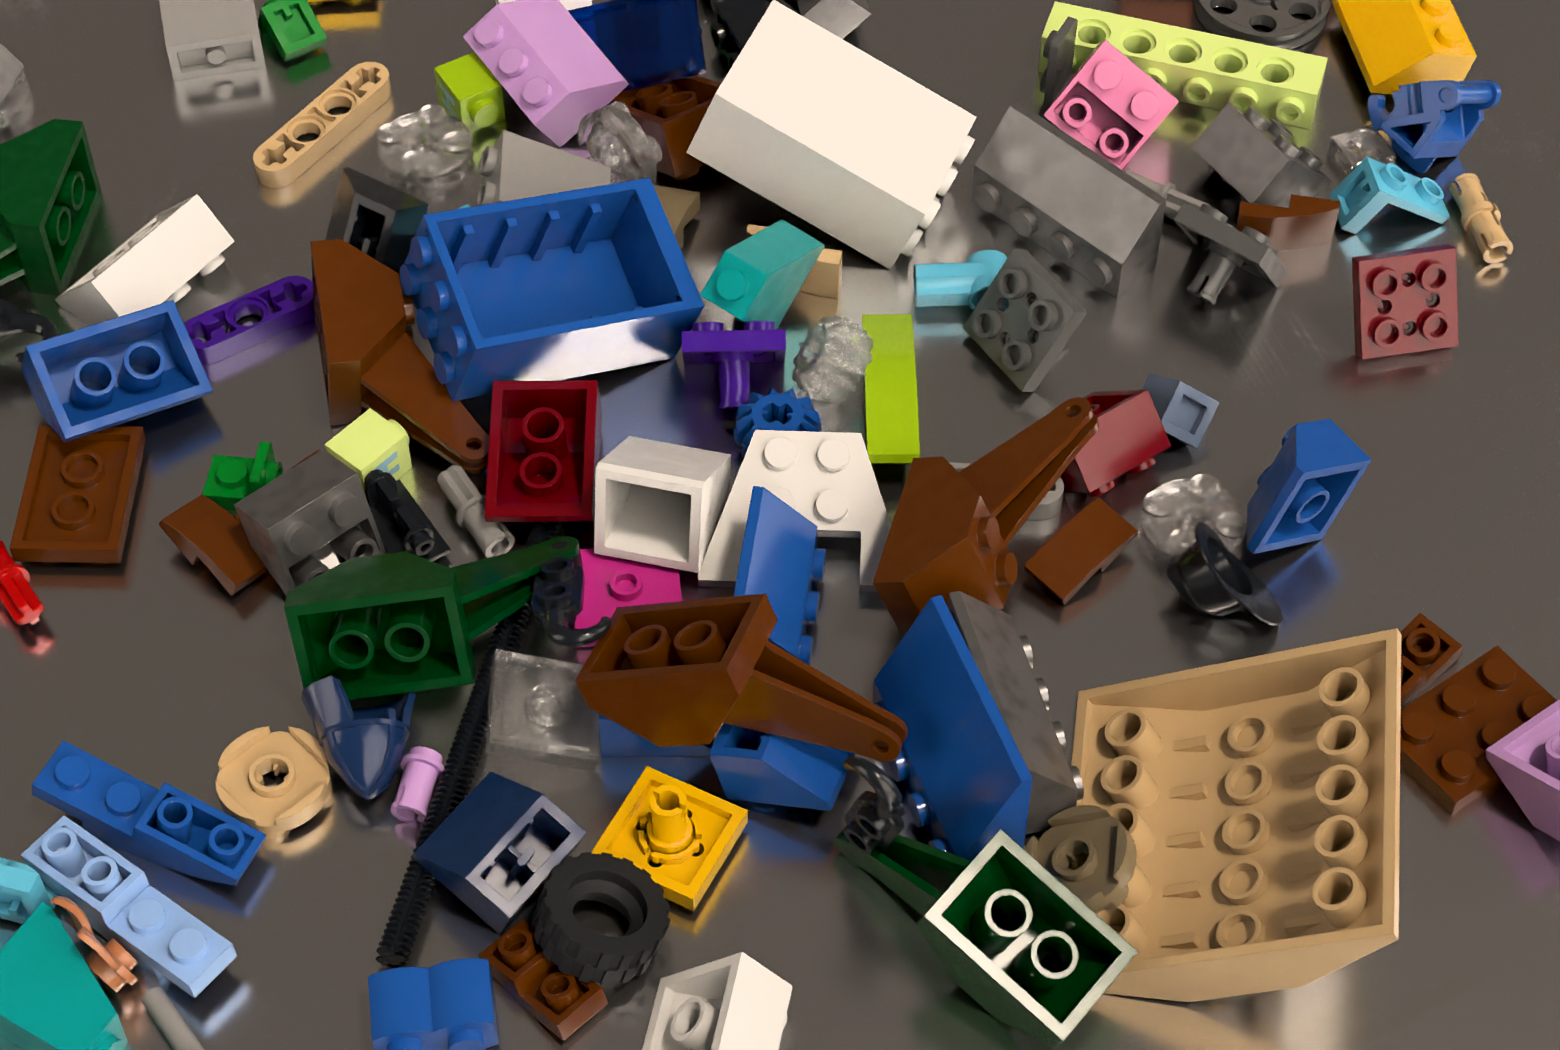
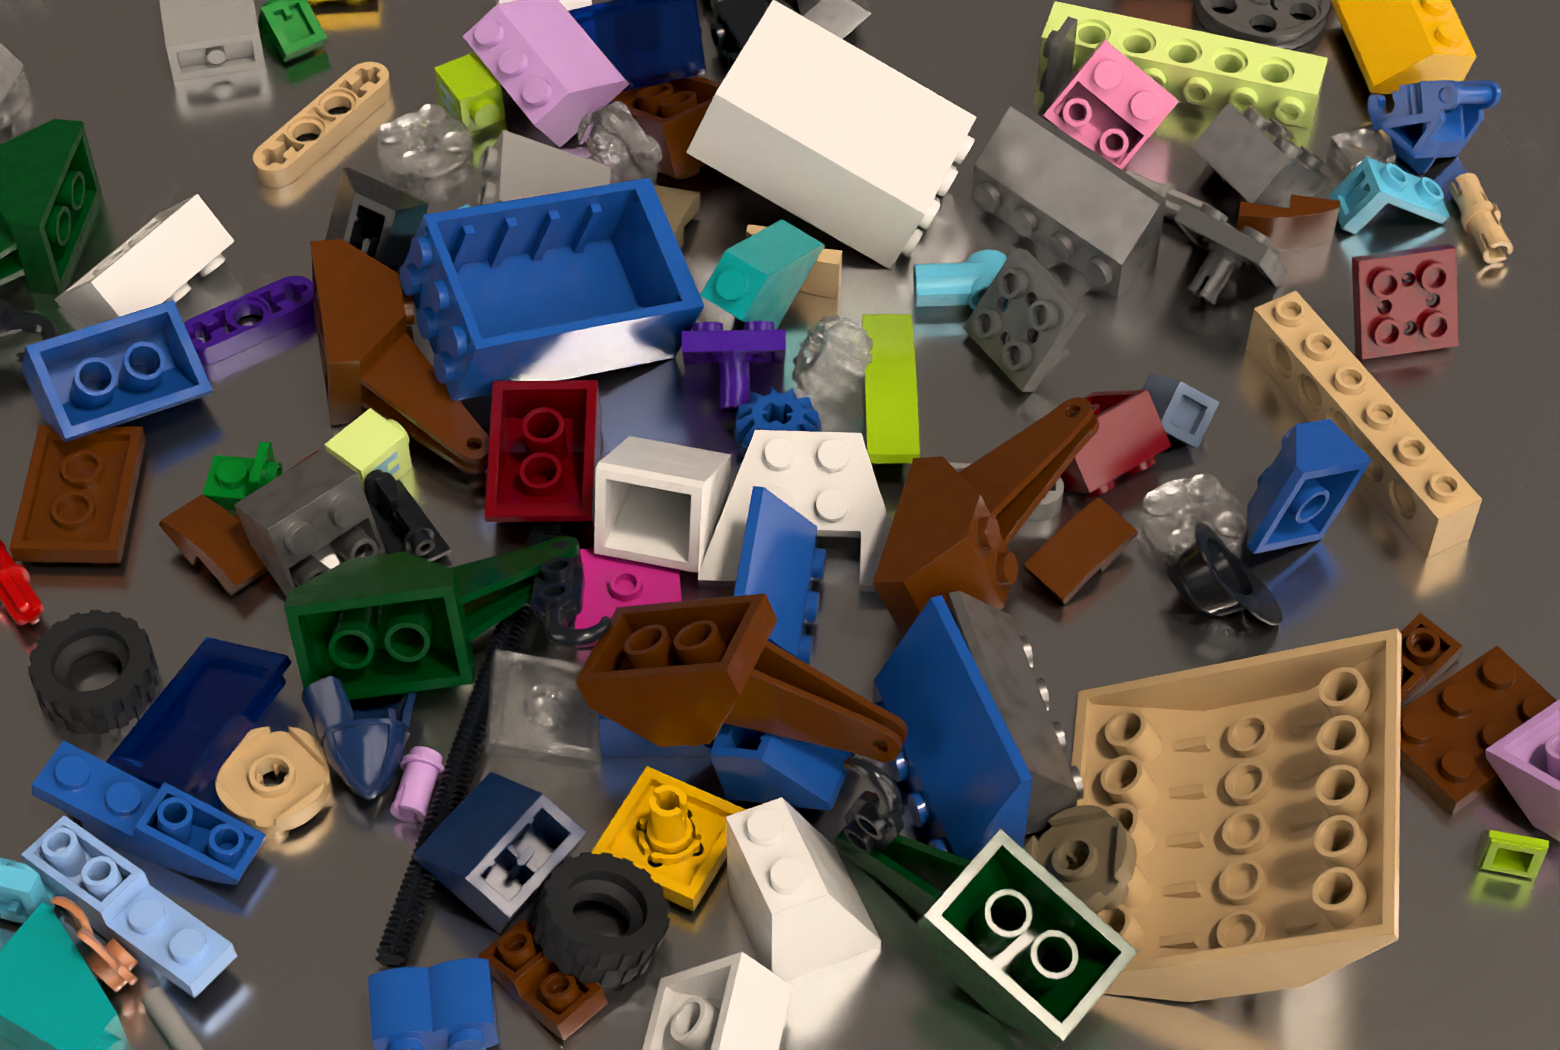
(100, 708): none -> black tyre
(201, 715): none -> clear blue piece
(470, 507): light grey axle -> none
(793, 892): none -> white slope
(1330, 383): none -> tan brick
(1511, 853): none -> lime slope

